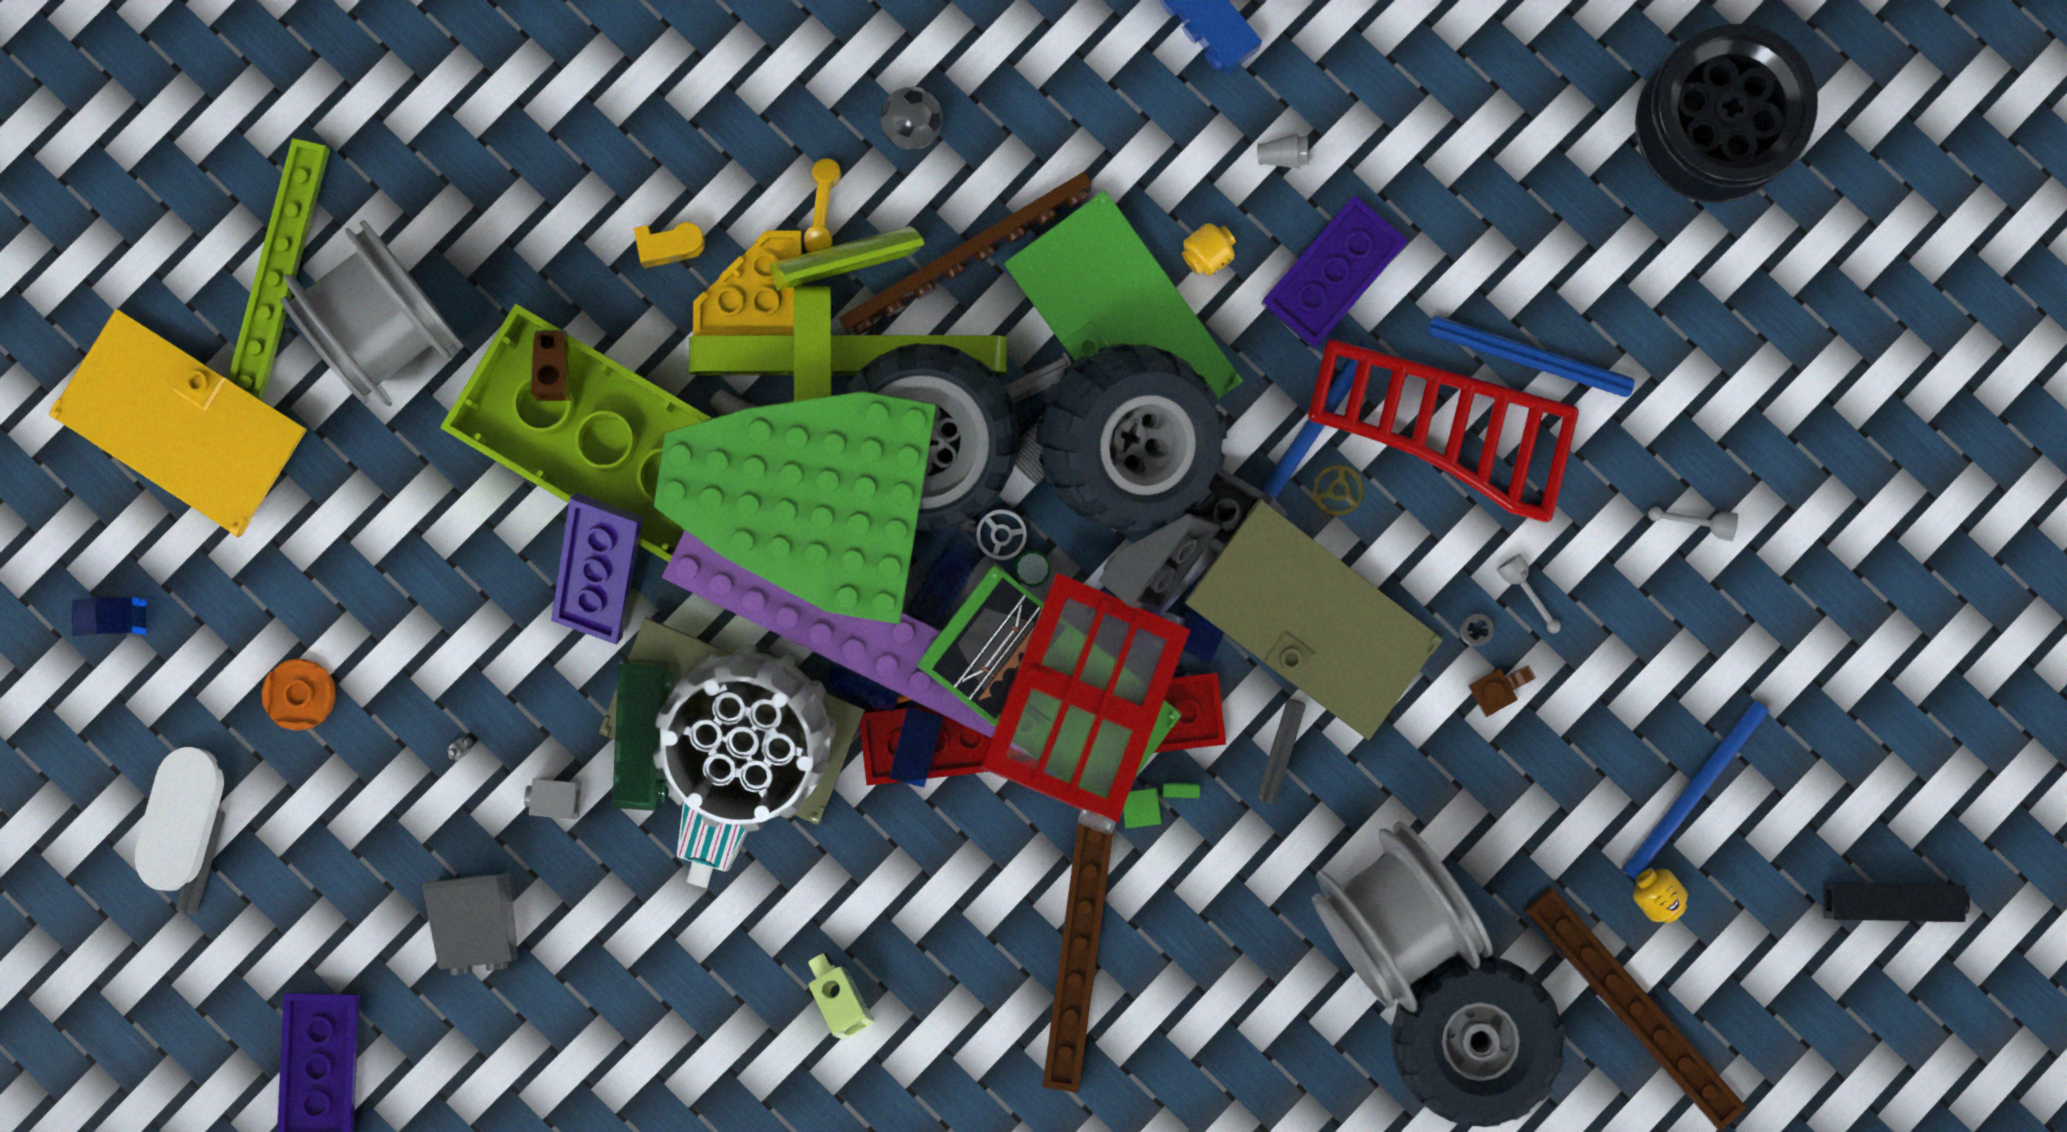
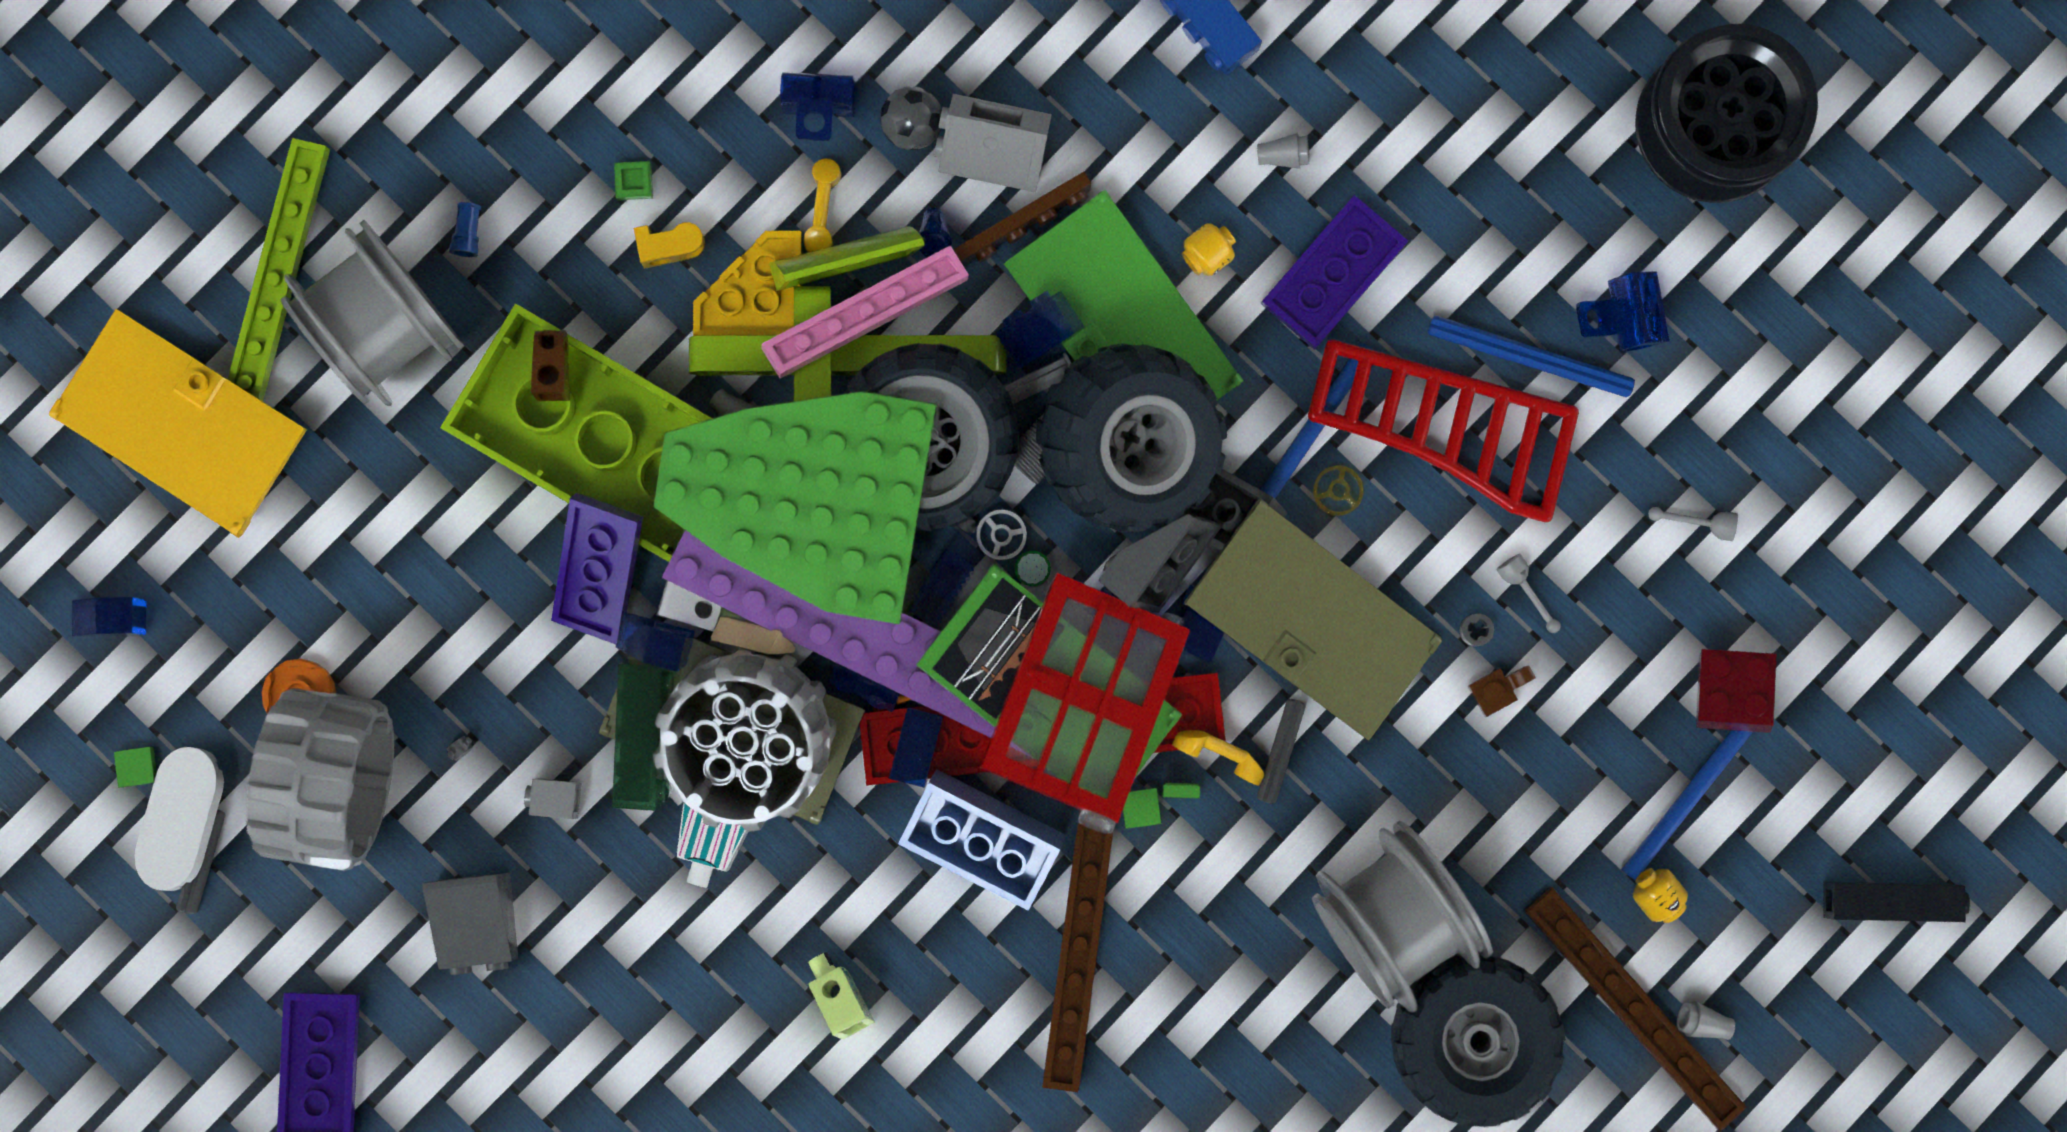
(135, 767): none -> bright green tile
(320, 779): none -> light grey wheel
(465, 238): none -> blue pin
(633, 180): none -> bright green tile
(655, 642): none -> clear blue slope
(680, 606): none -> white torso
(751, 636): none -> tan slope
(817, 95): none -> clear blue piece
(864, 312): none -> bright pink plate
(934, 232): none -> clear blue cone
(982, 839): none -> medium blue brick
(992, 142): none -> light grey piece
(1039, 329): none -> clear blue brick
(1193, 741): none -> yellow bar
(1631, 313): none -> clear blue piece
(1704, 1022): none -> light grey cone
(1736, 690): none -> dark red brick

